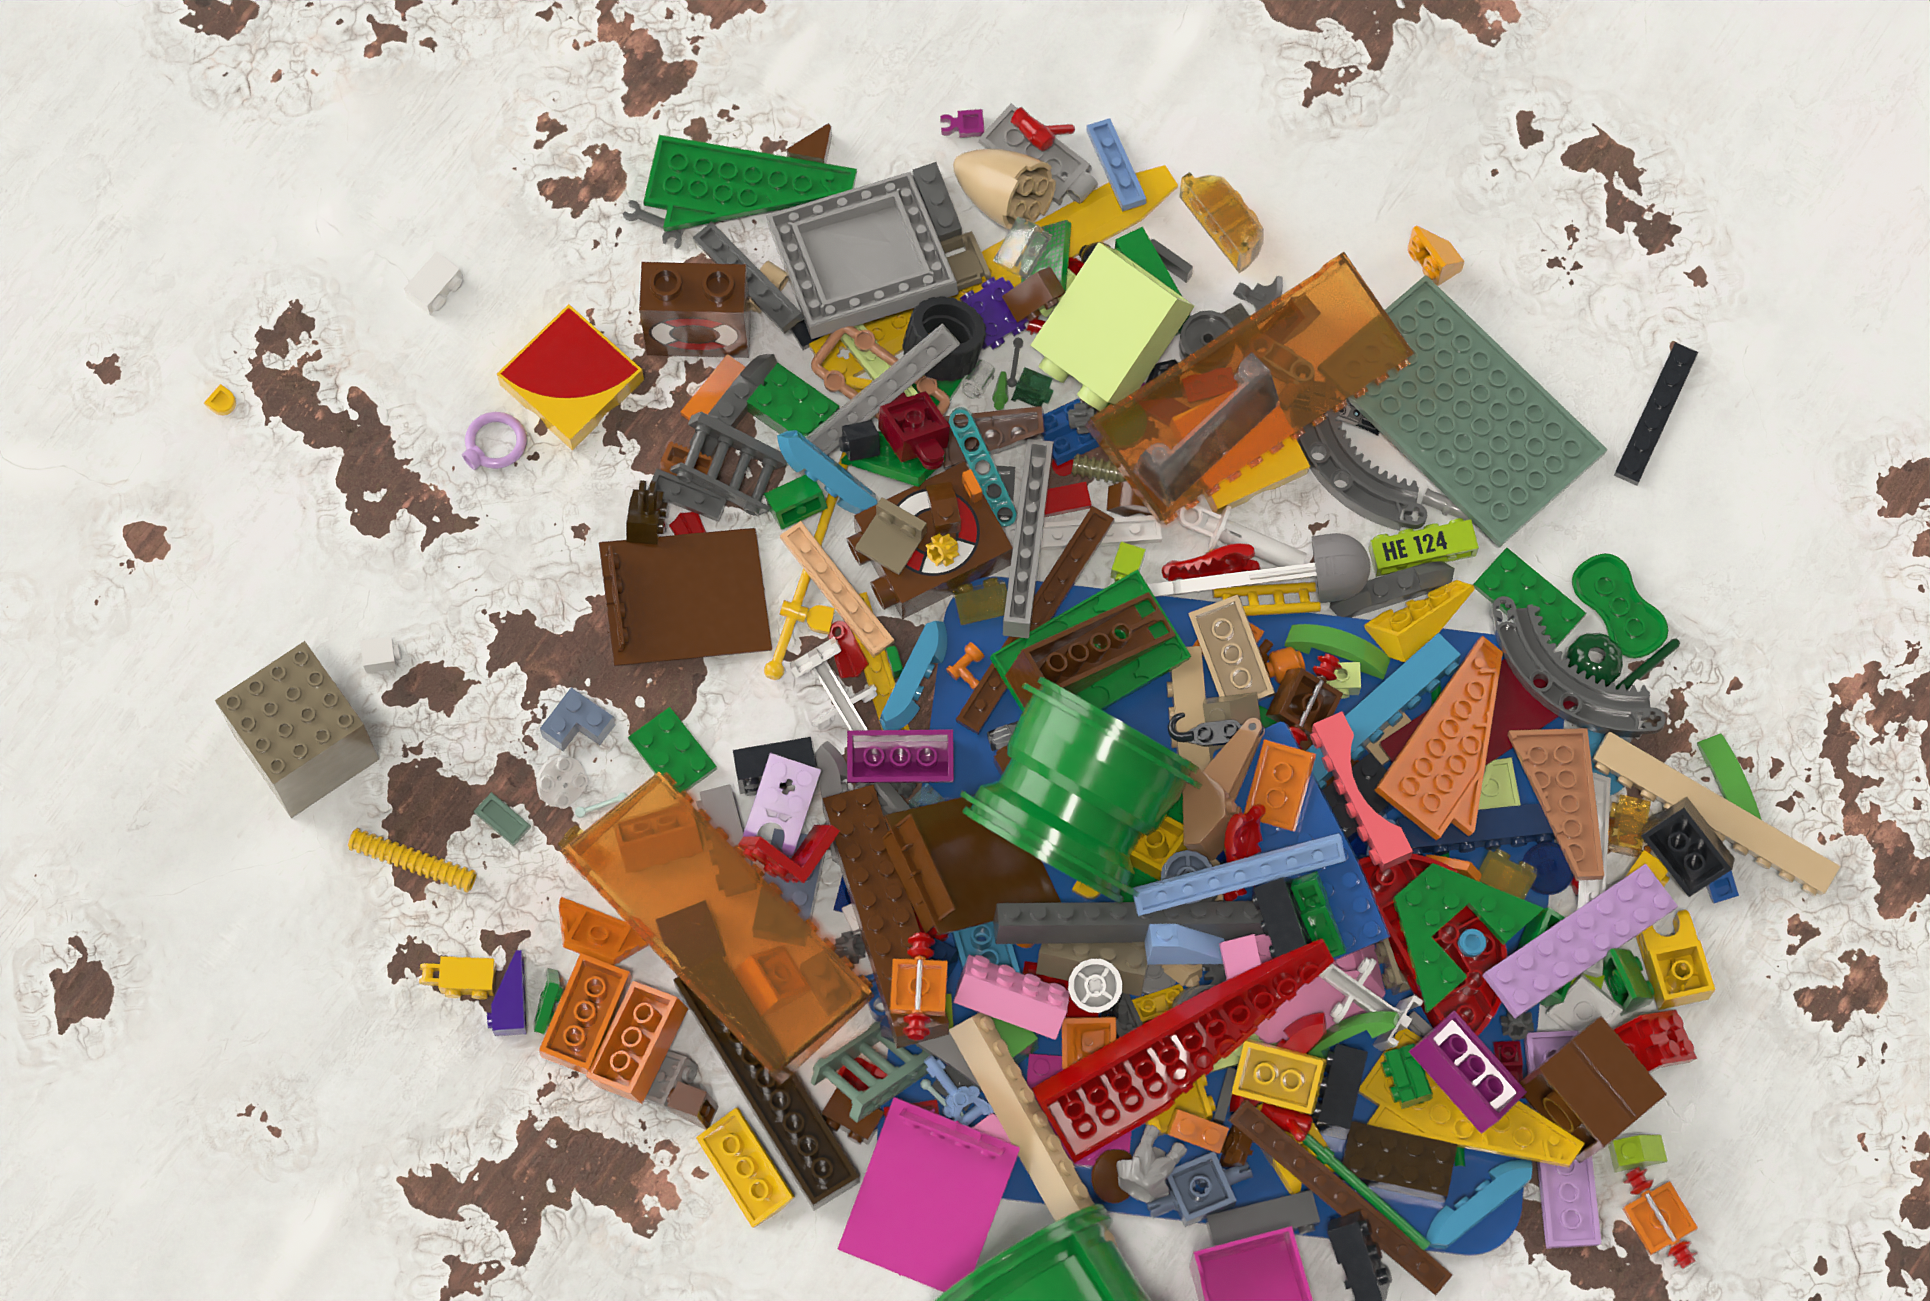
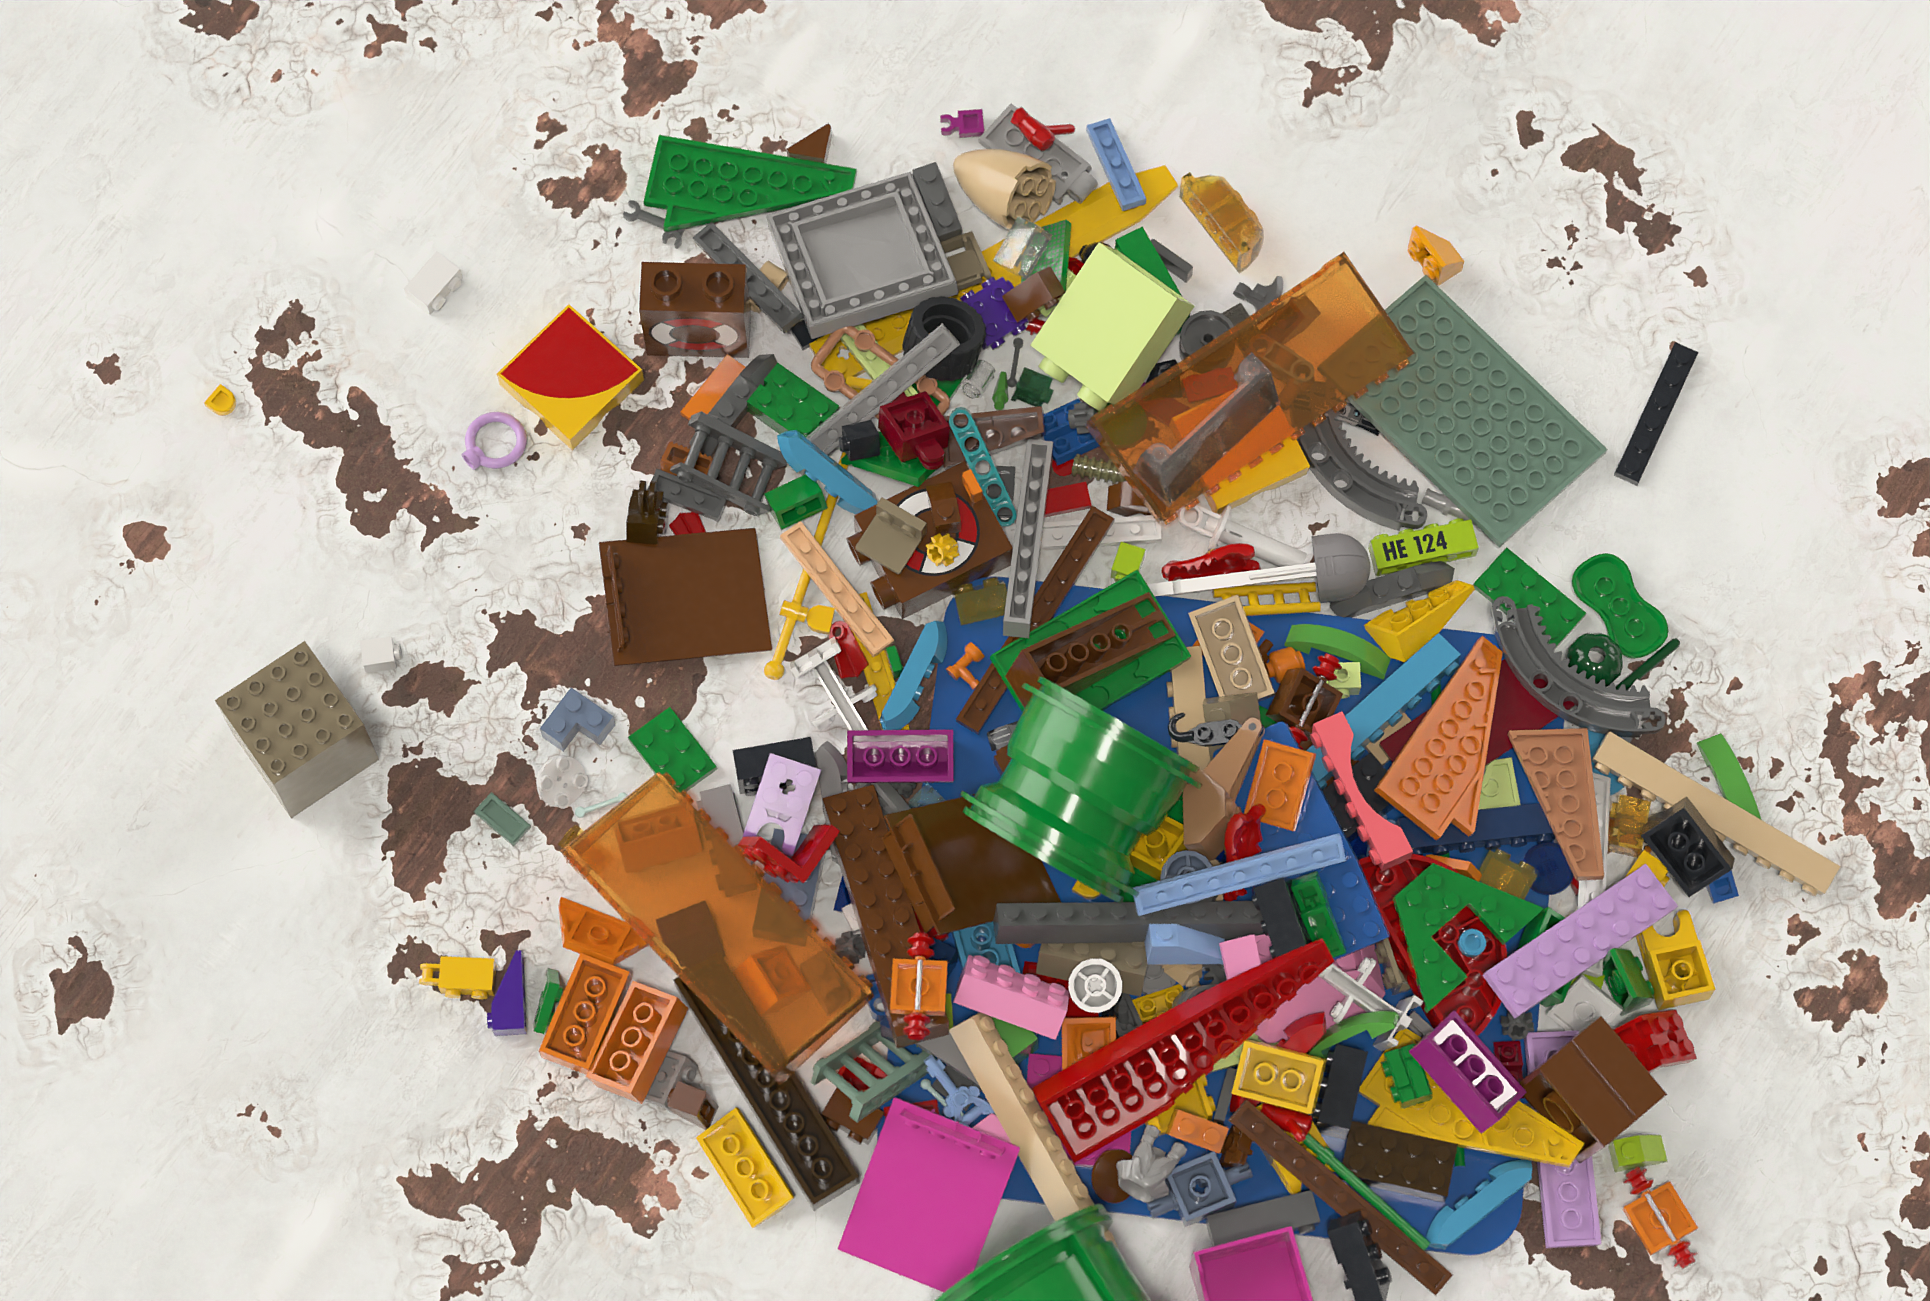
(411, 860): yellow piece -> none

